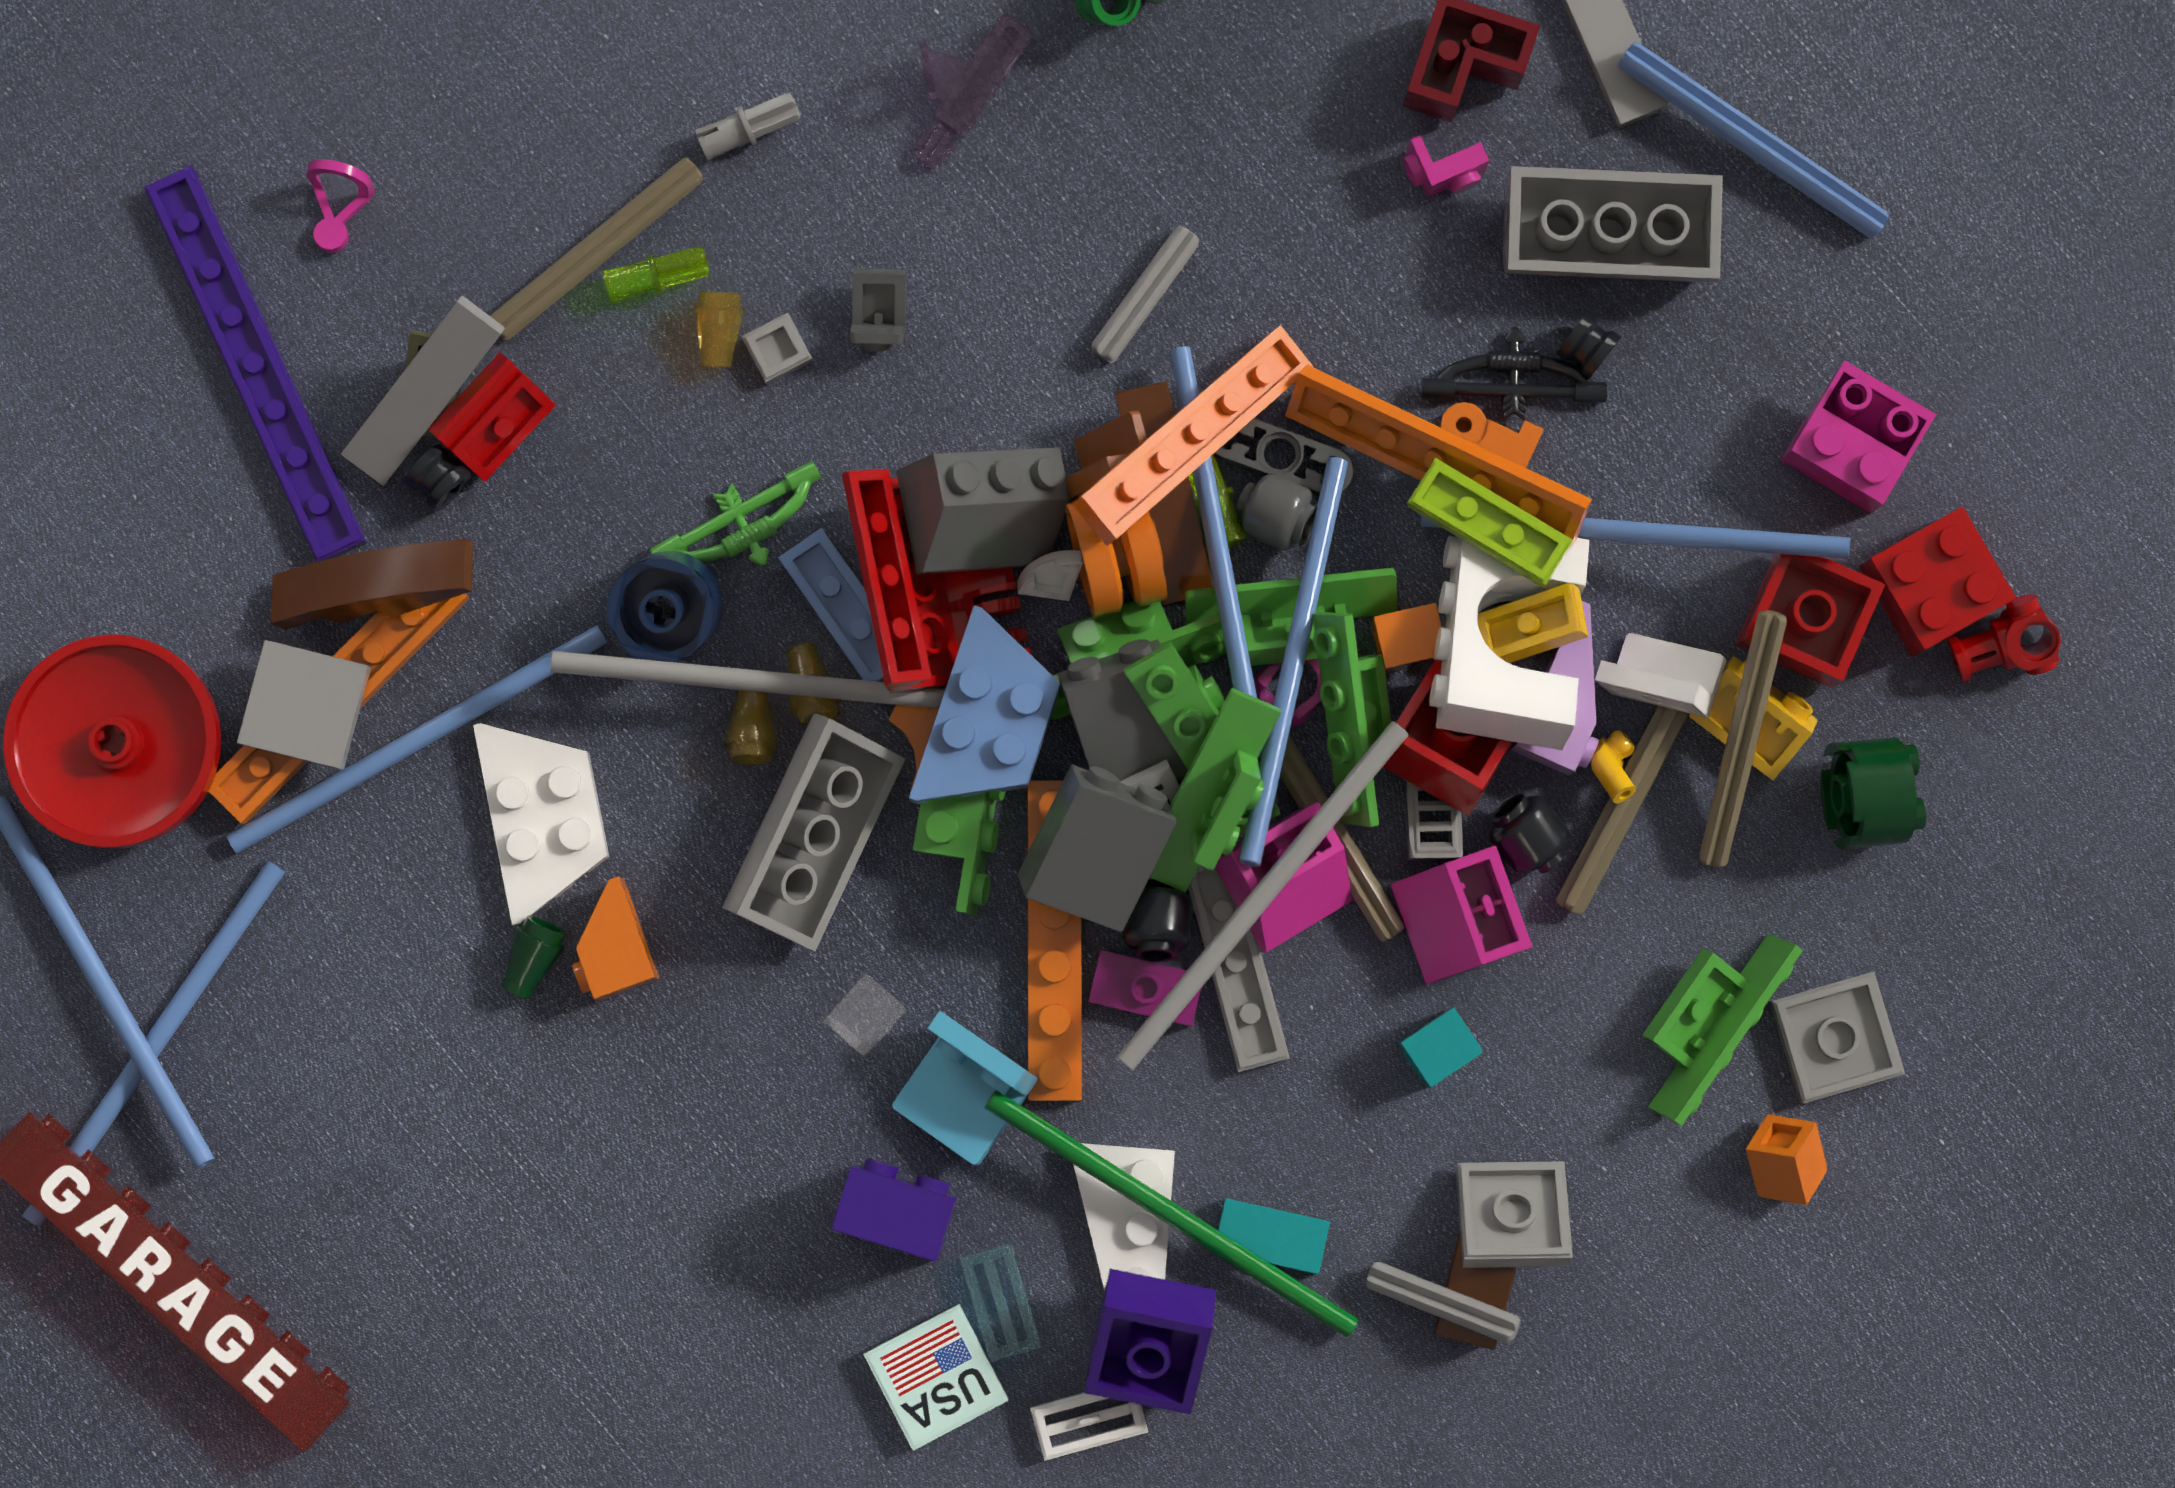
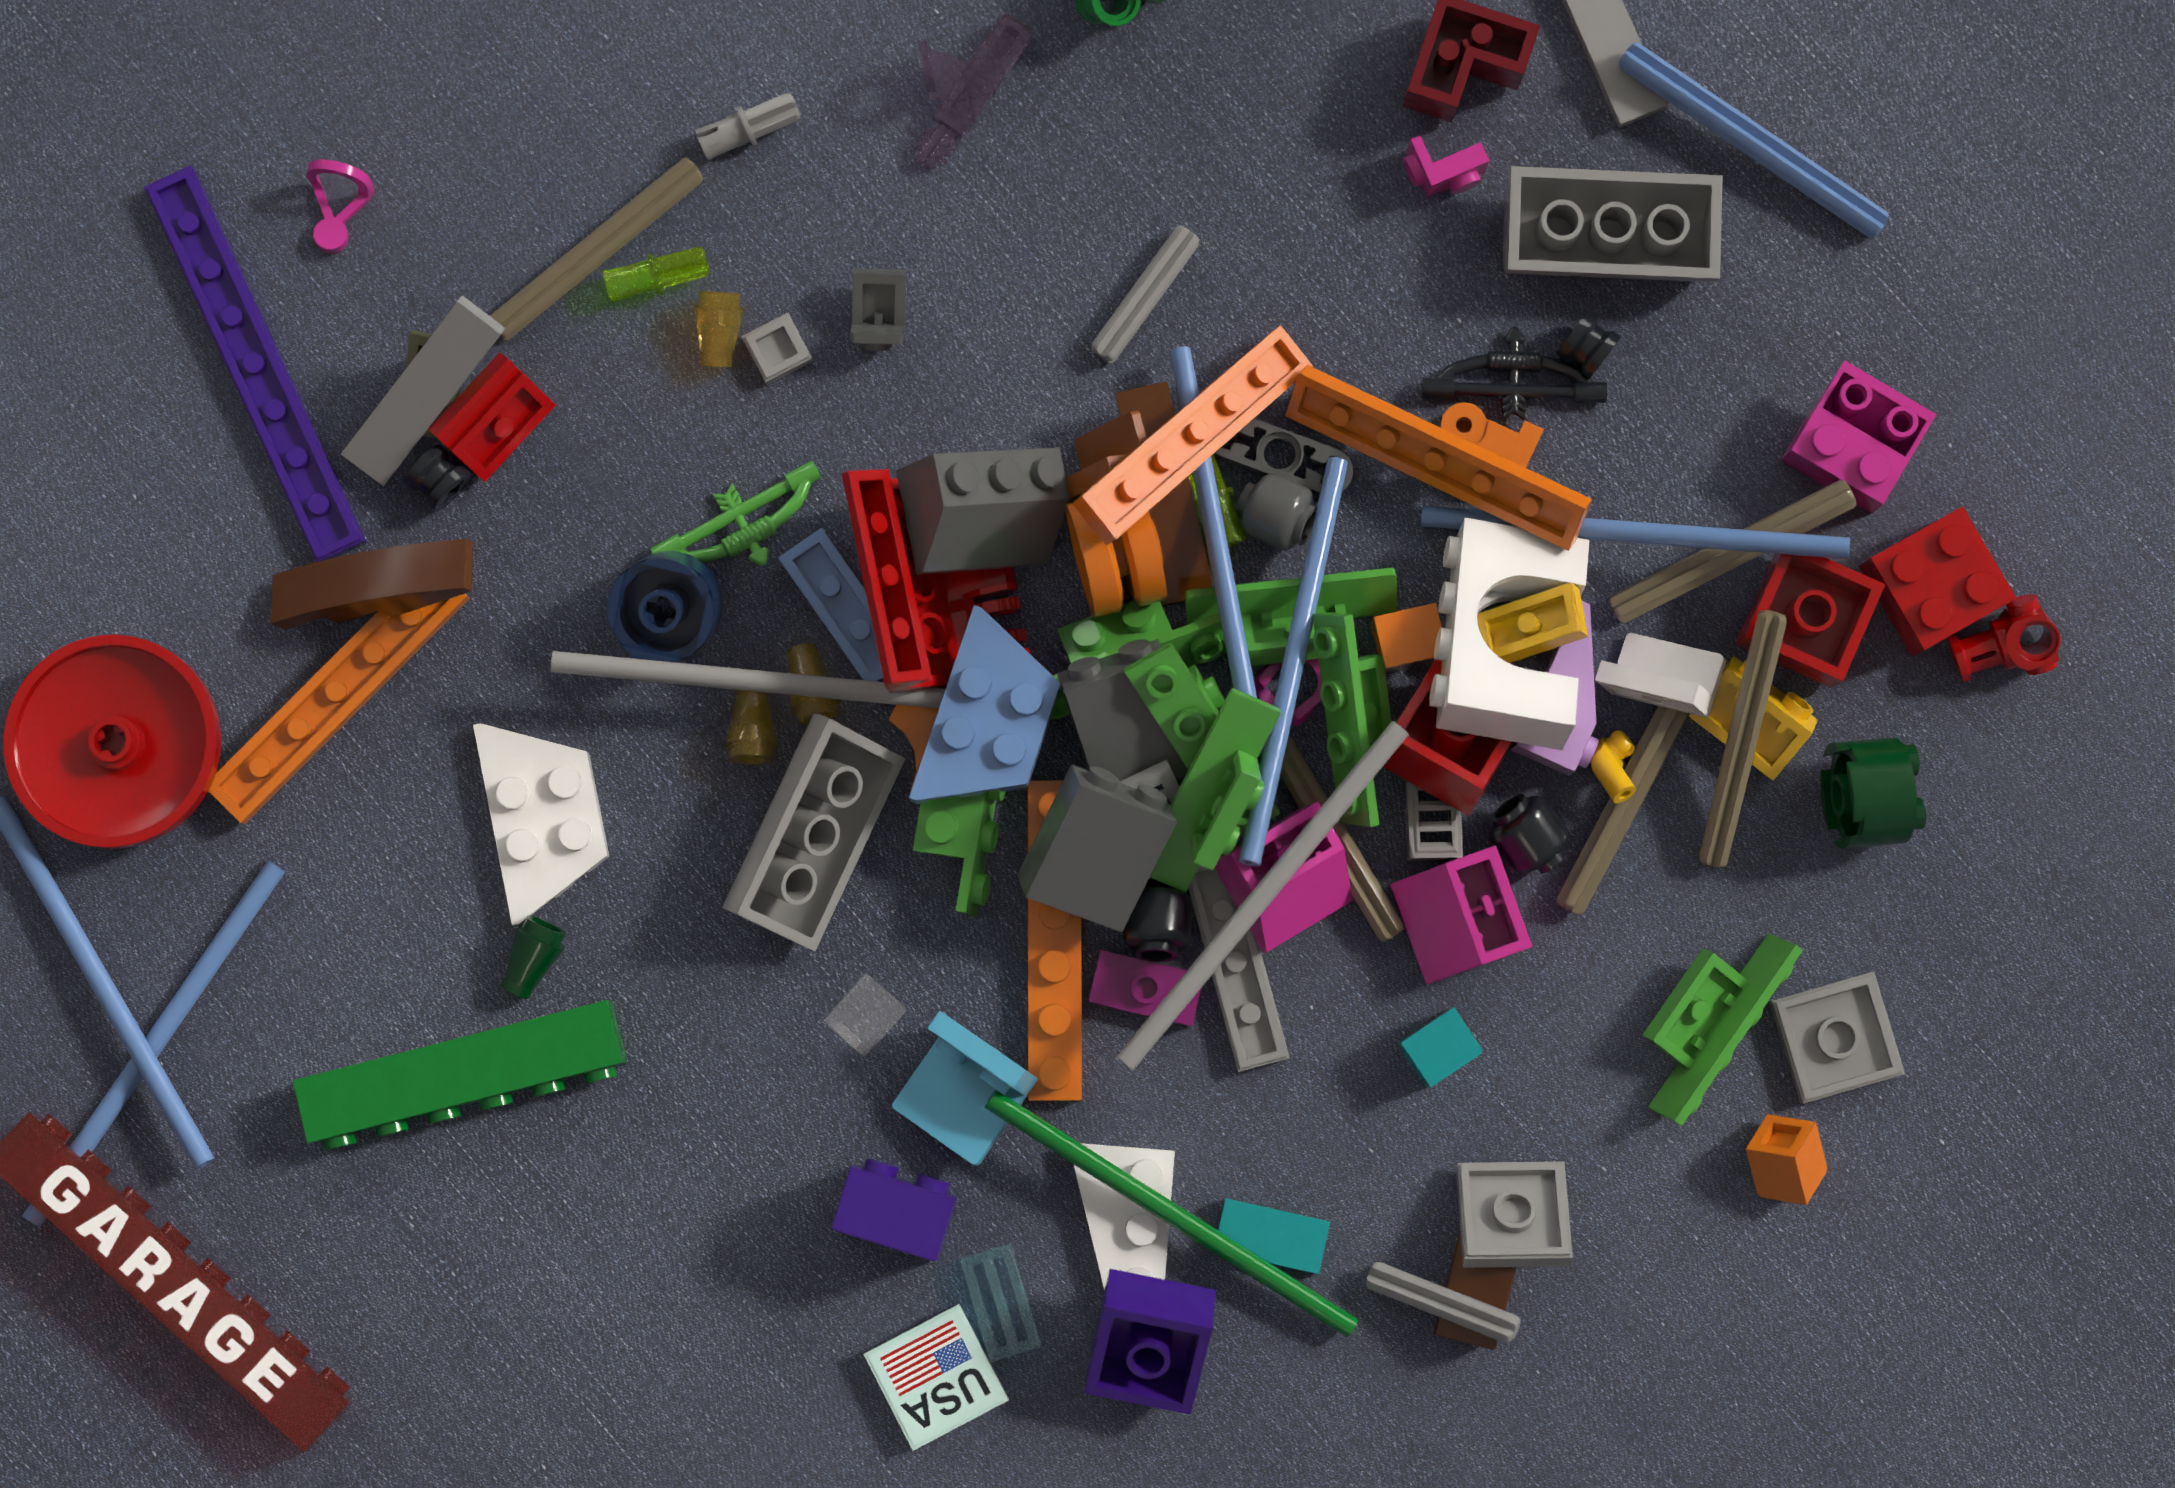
(304, 705): light grey tile -> none
(409, 743): medium blue piece -> none
(460, 1073): none -> green brick
(613, 947): orange slope -> none
(1044, 1431): white tile -> none
(1051, 575): white tile -> none
(1489, 523): lime tile -> none
(1714, 562): none -> dark tan axle

